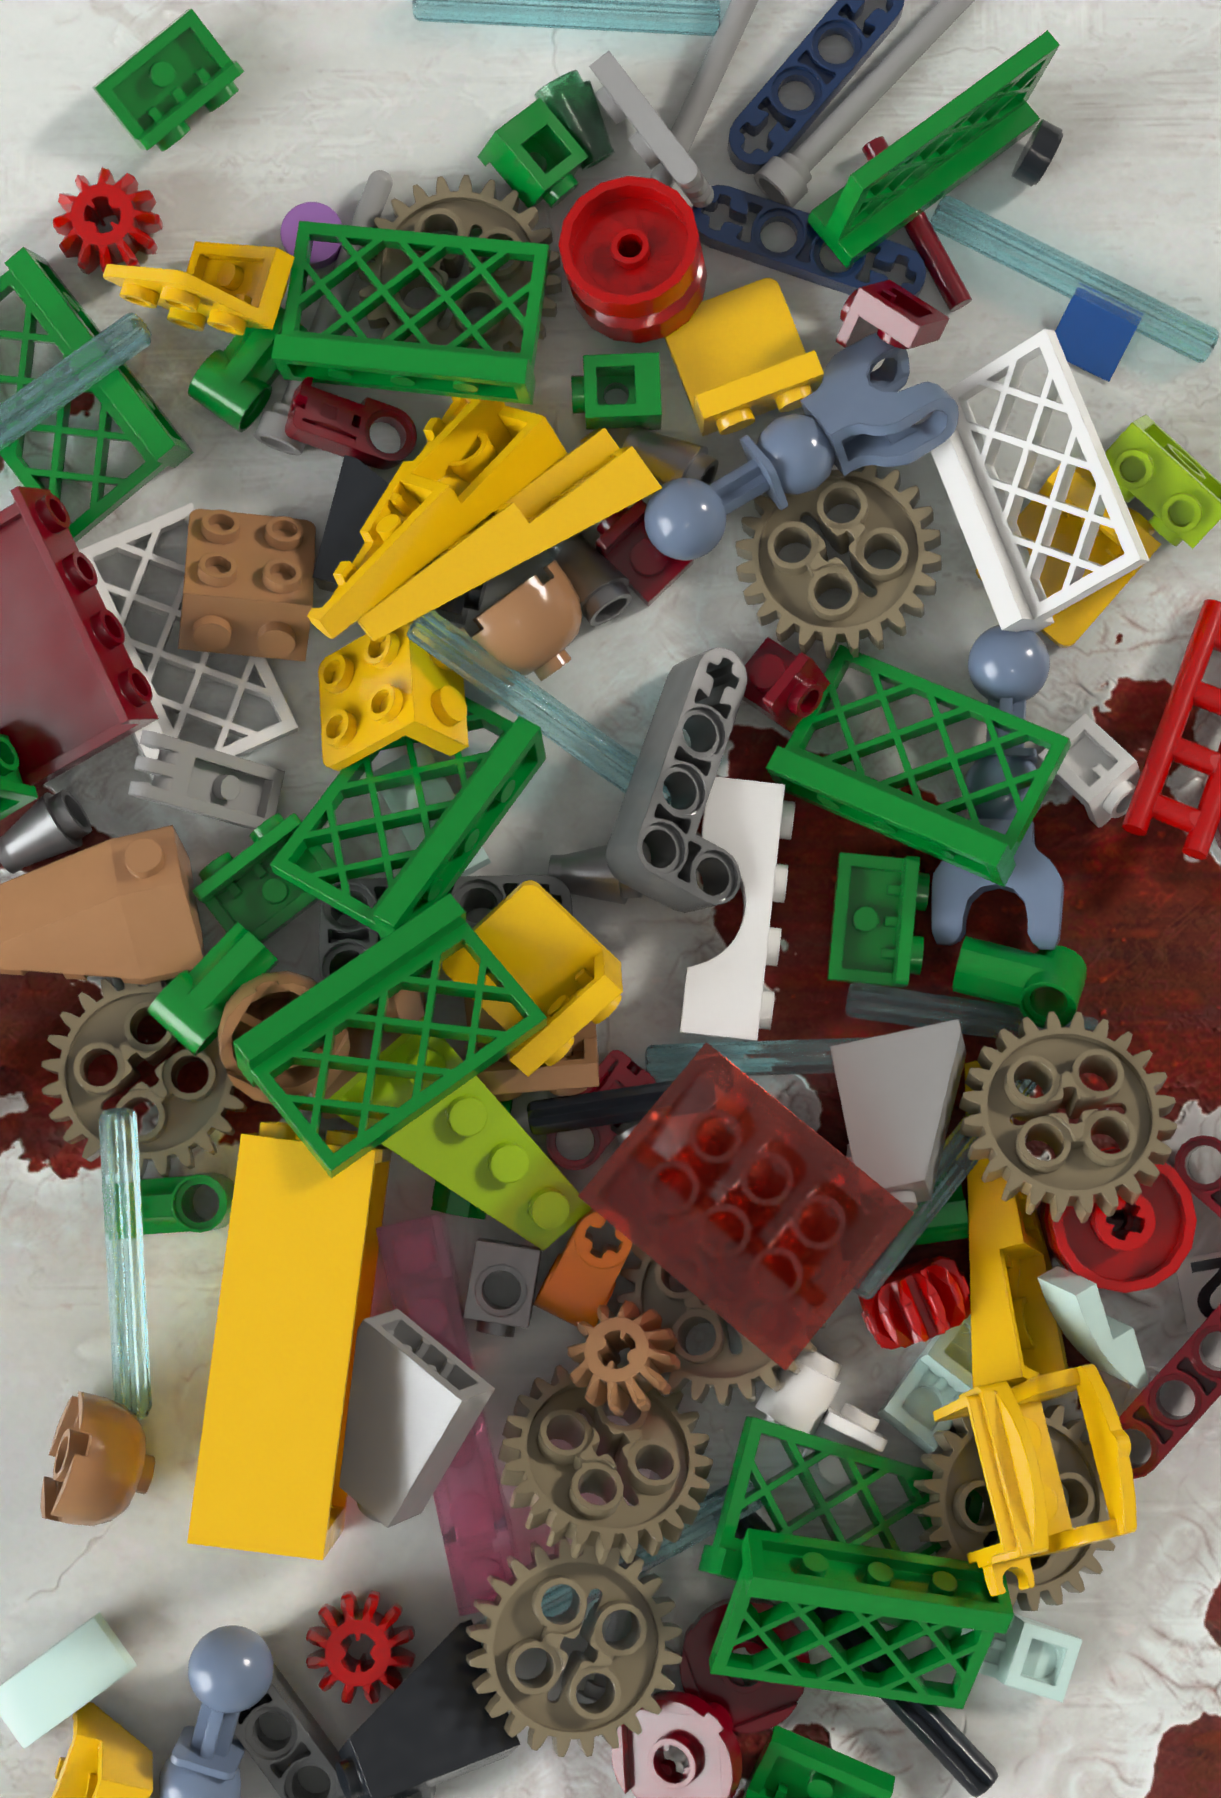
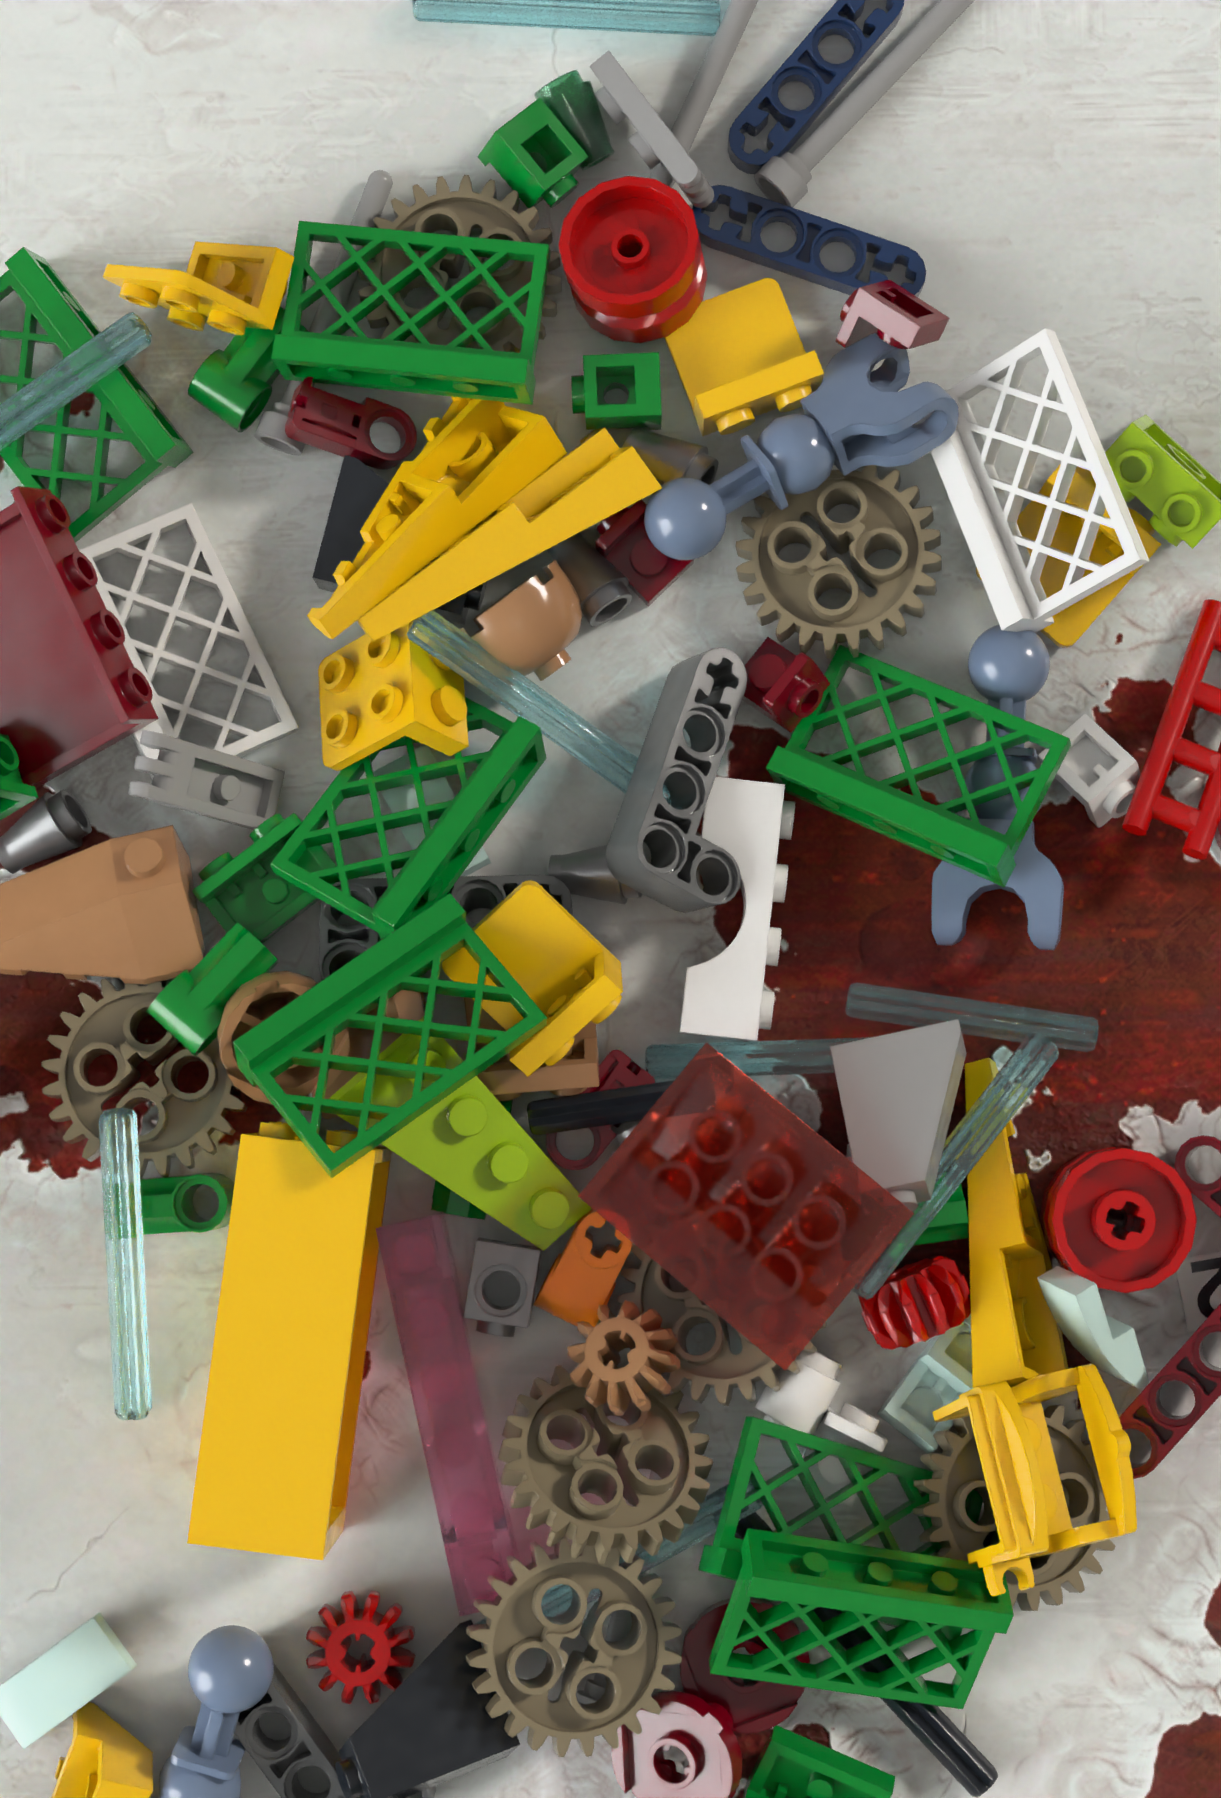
(92, 206): red gear -> none
(96, 1462): medium nougat cylinder -> none
(169, 82): green bracket -> none
(247, 585): medium nougat bracket -> none
(322, 253): medium lavender tile -> none
(404, 1417): light grey slope -> none
(876, 919): green bracket -> none
(929, 248): dark red bar -> none
(934, 156): green fence -> none
(1022, 979): green piece -> none
(1032, 1657): light aqua slope -> none
(1038, 153): black tile -> none
(1073, 277): clear light blue axle -> none
(1080, 1170): dark tan gear -> none
(1093, 337): blue sticker -> none

